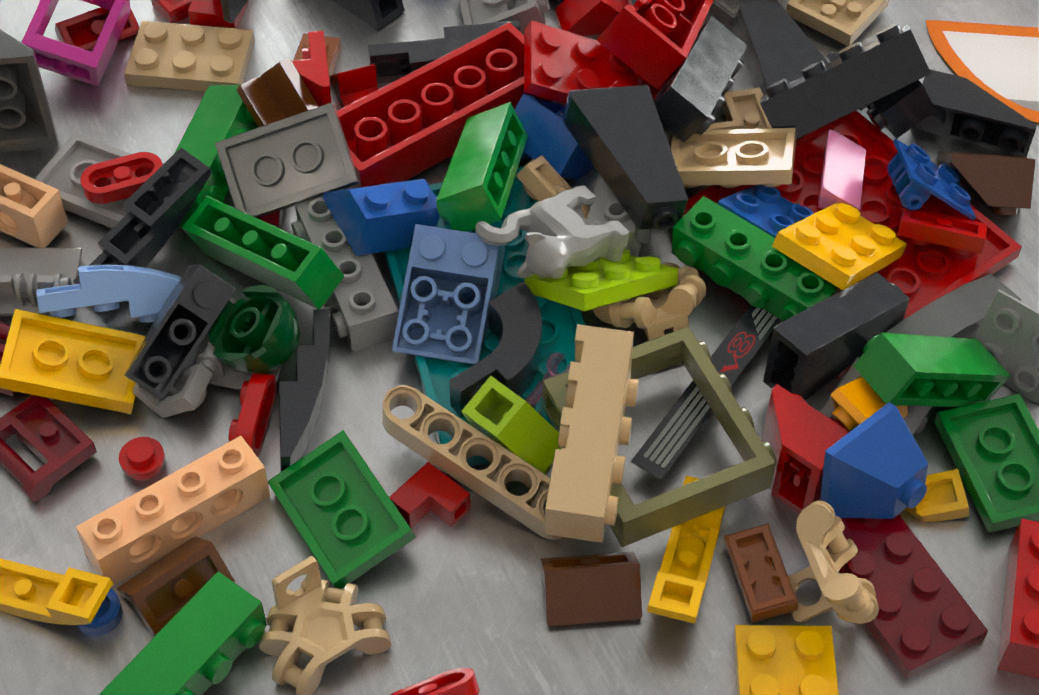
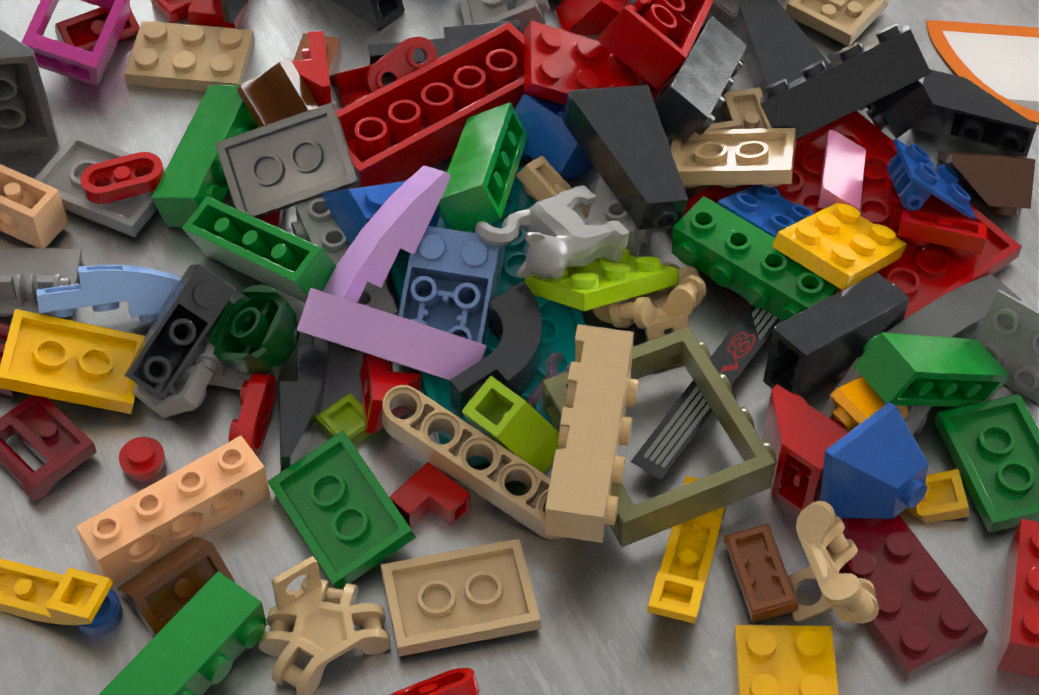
(153, 212): black slope -> none
(346, 416): none -> lime tile
(375, 381): none -> red slope
(388, 335): none -> lavender slope
(393, 227): none -> lavender slope
(400, 61): none -> red plate
(460, 597): none -> tan plate
(592, 588): reddish brown panel -> none

